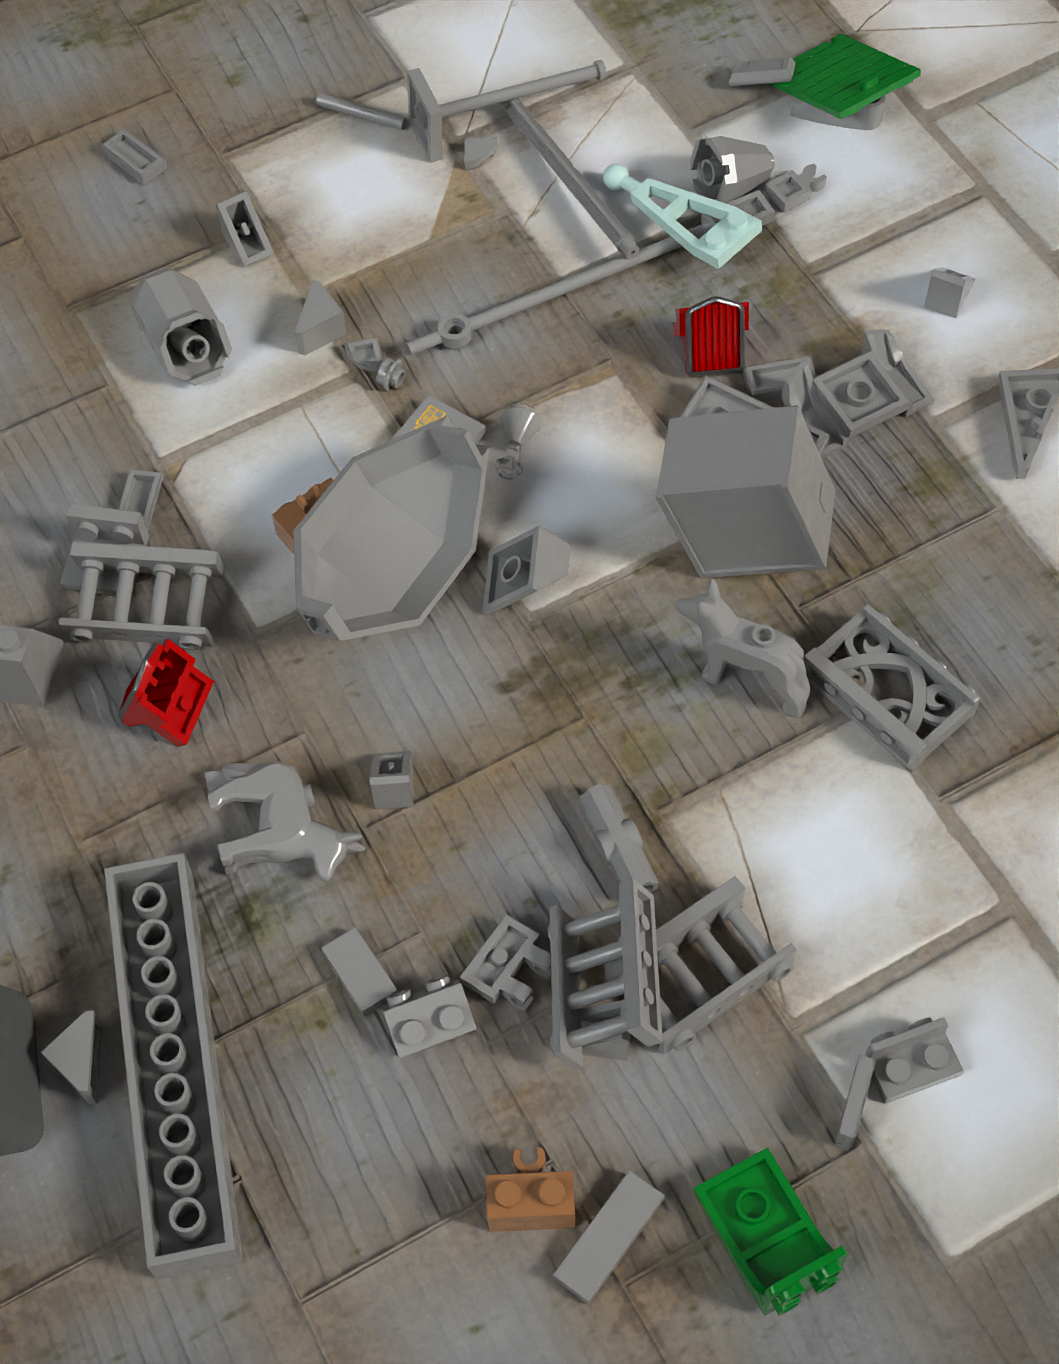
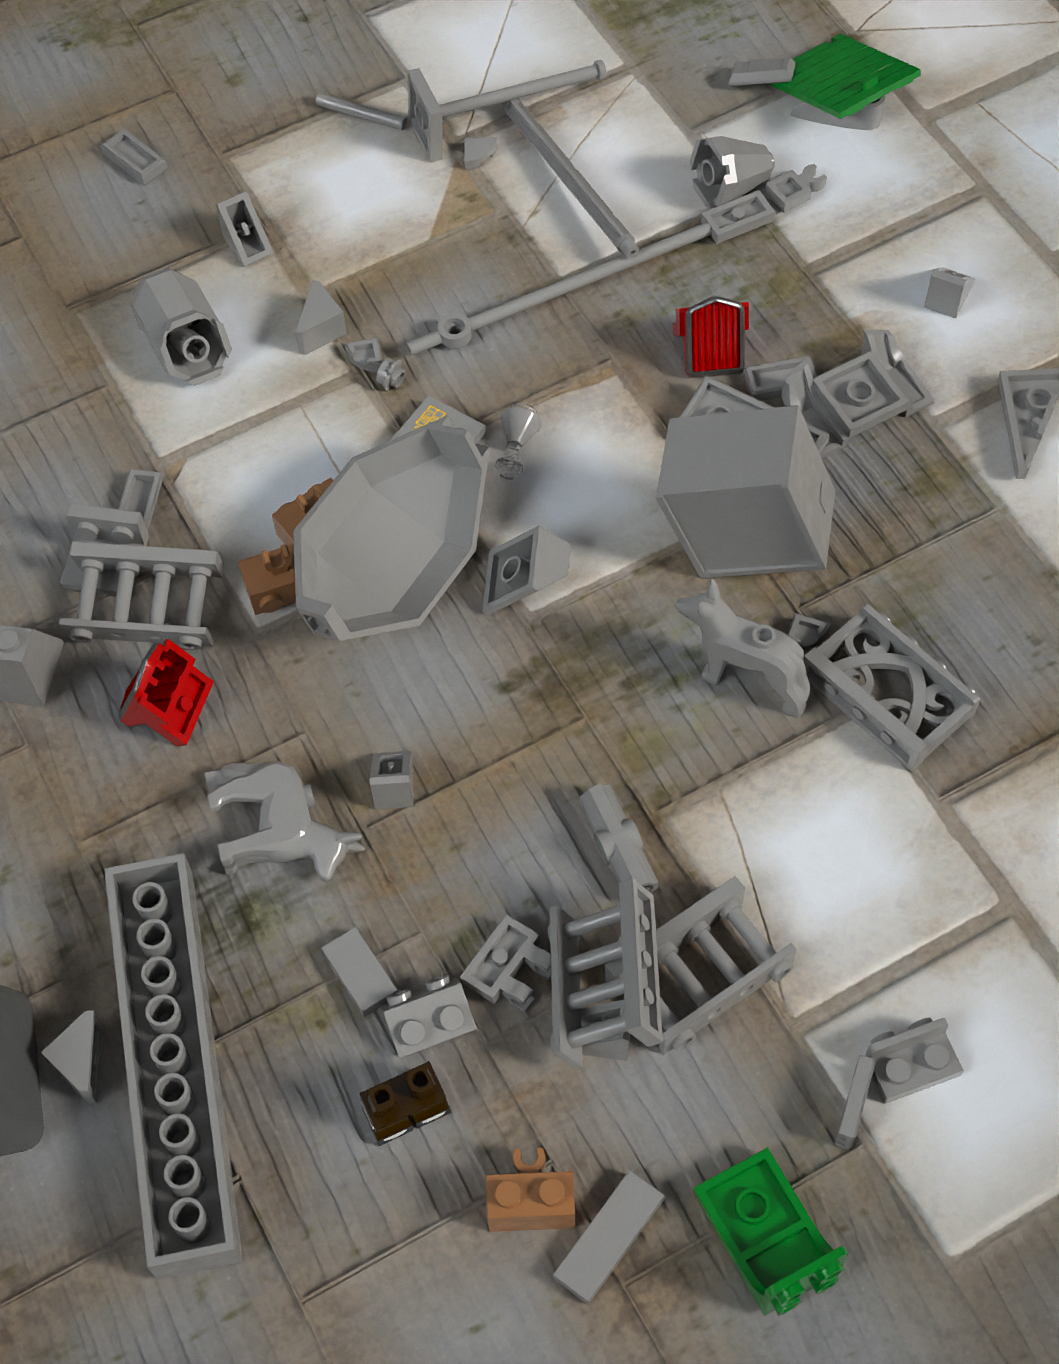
(270, 579): none -> medium nougat brick
(410, 1093): none -> dark brown hips
(715, 246): light aqua plate -> none
(808, 631): none -> light grey tile

